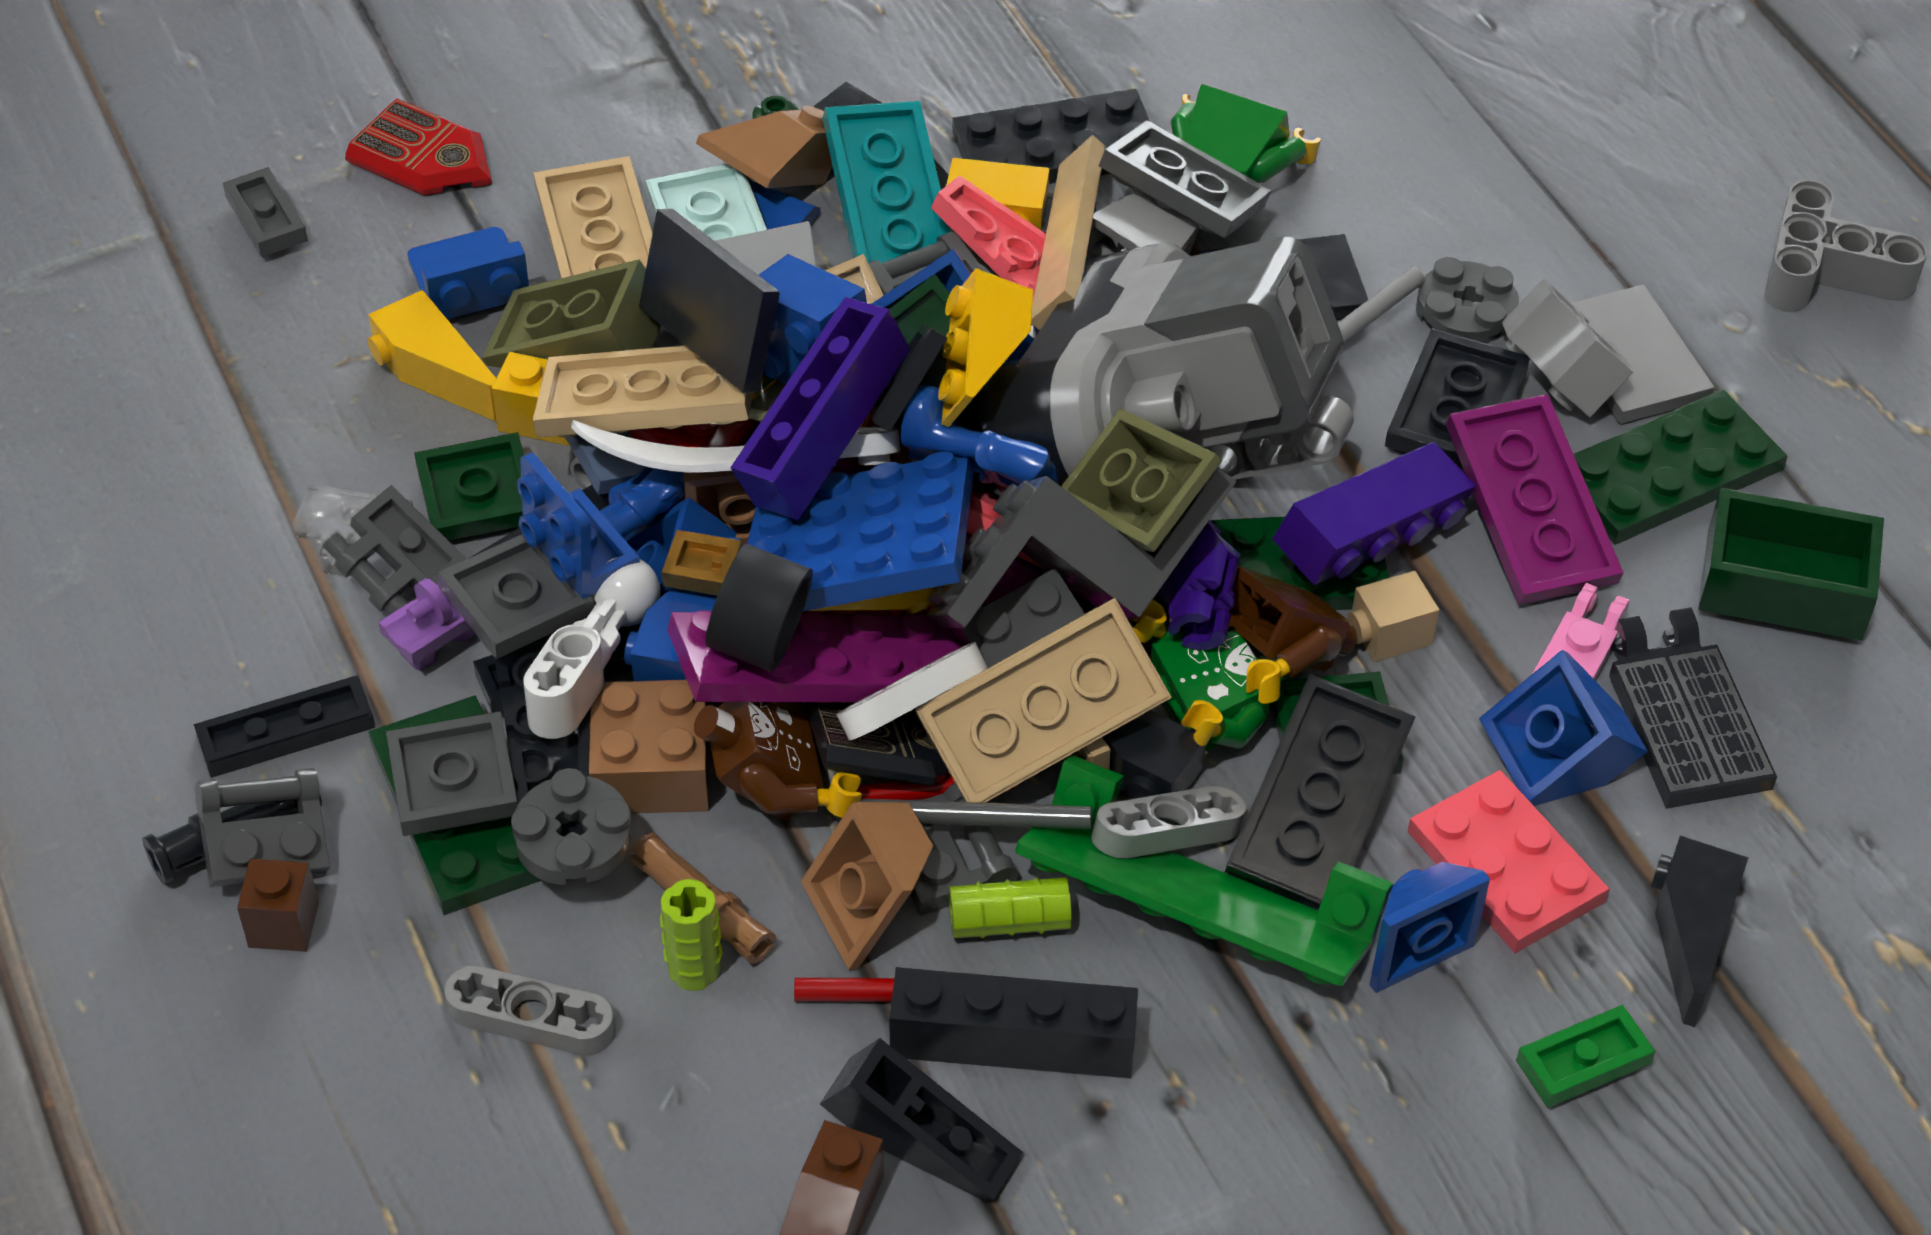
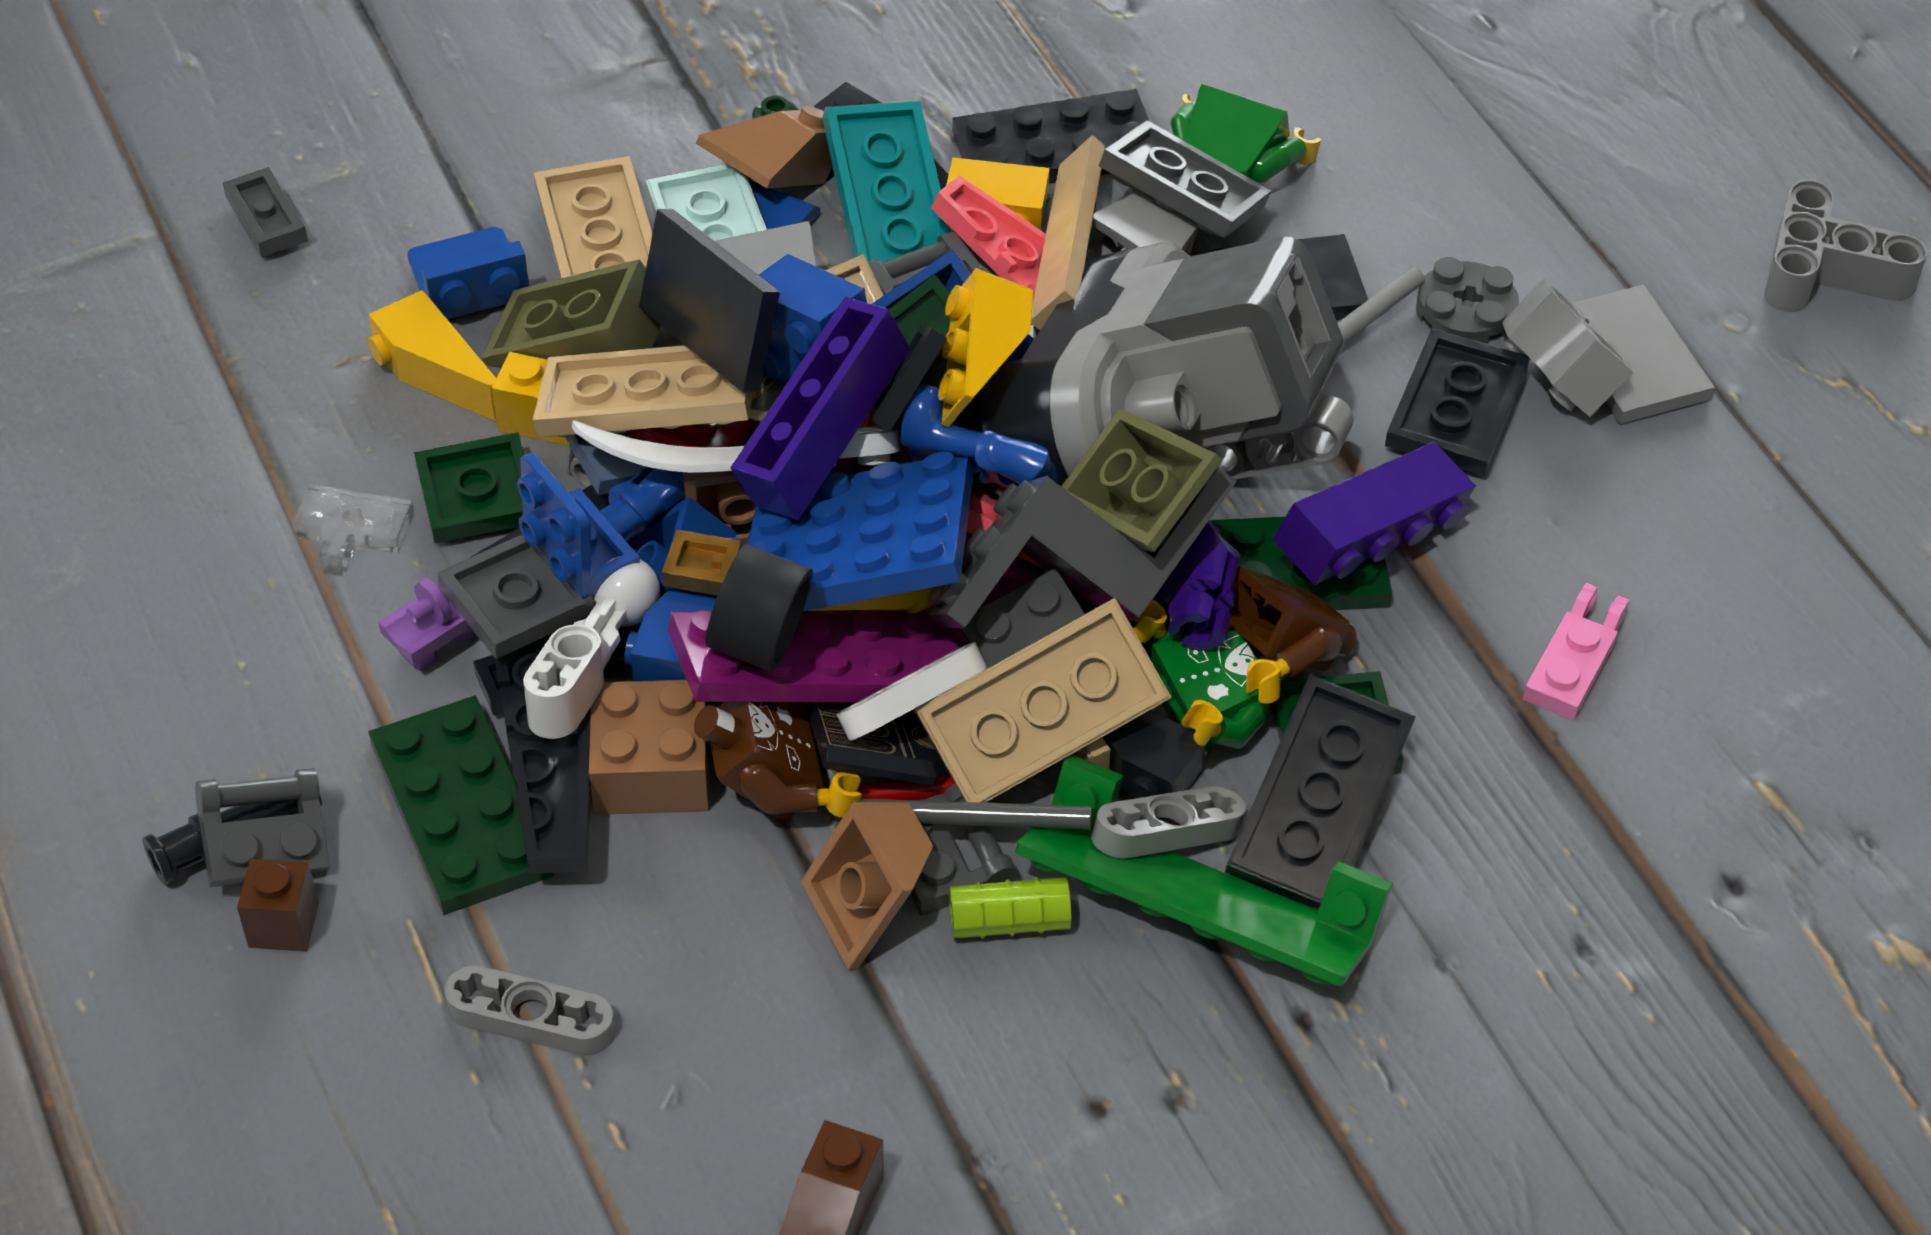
(284, 726): black tile -> none
(402, 539): dark grey plate -> none
(420, 150): red tile -> none
(451, 773): dark grey plate -> none
(565, 800): dark grey plate -> none
(691, 934): lime axle -> none
(735, 923): medium nougat pin -> none
(843, 989): red bar -> none
(920, 1121): black slope -> none
(1013, 1022): black brick -> none
(1394, 616): tan brick -> none
(1428, 921): blue slope -> none
(1532, 870): coral plate -> none
(1534, 499): magenta plate -> none
(1561, 733): blue slope -> none
(1585, 1056): green plate -> none
(1676, 464): dark green plate -> none
(1688, 714): black tile -> none
(1694, 914): black slope -> none
(1792, 564): dark green piece -> none

